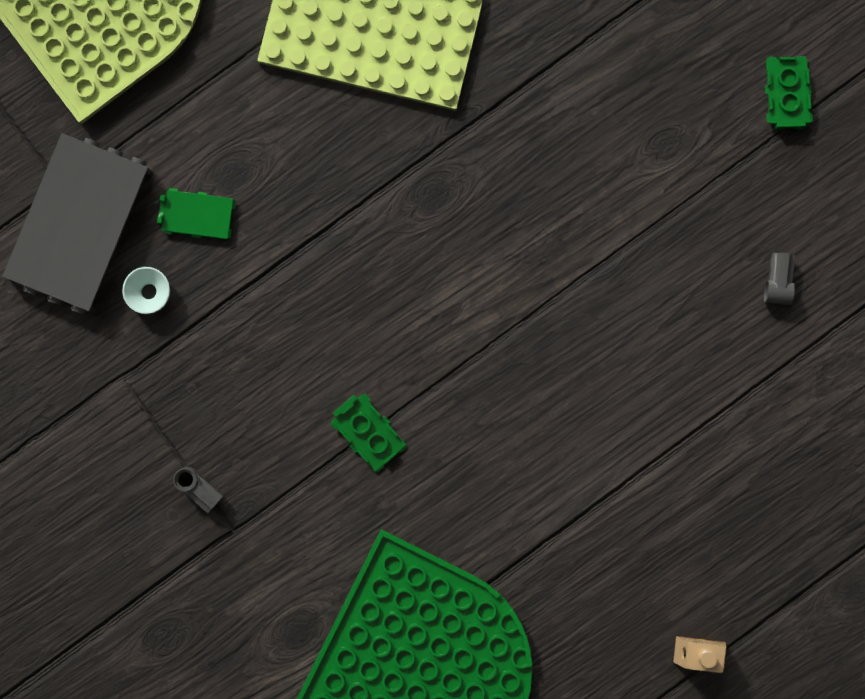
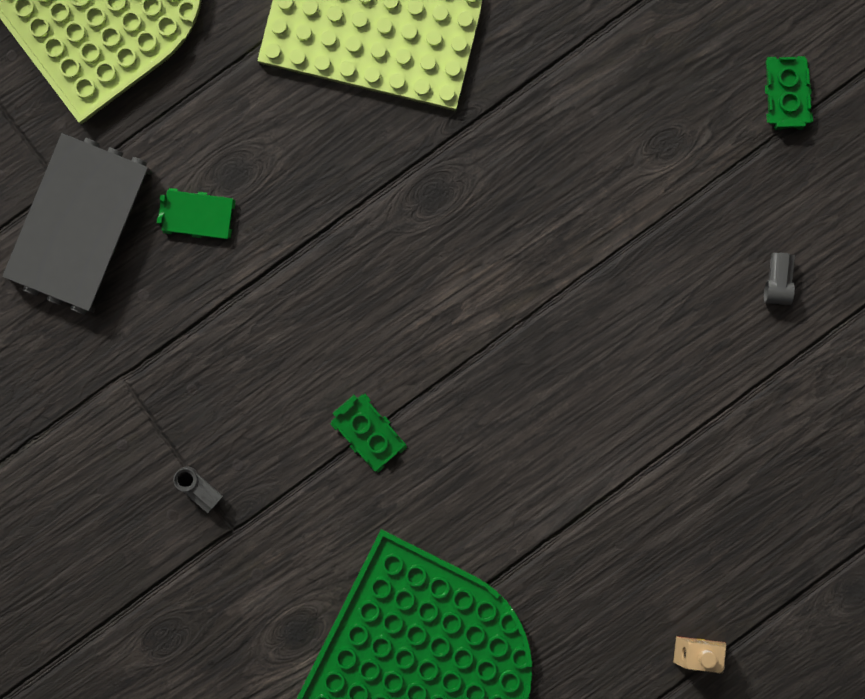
(133, 290): light aqua piece -> none

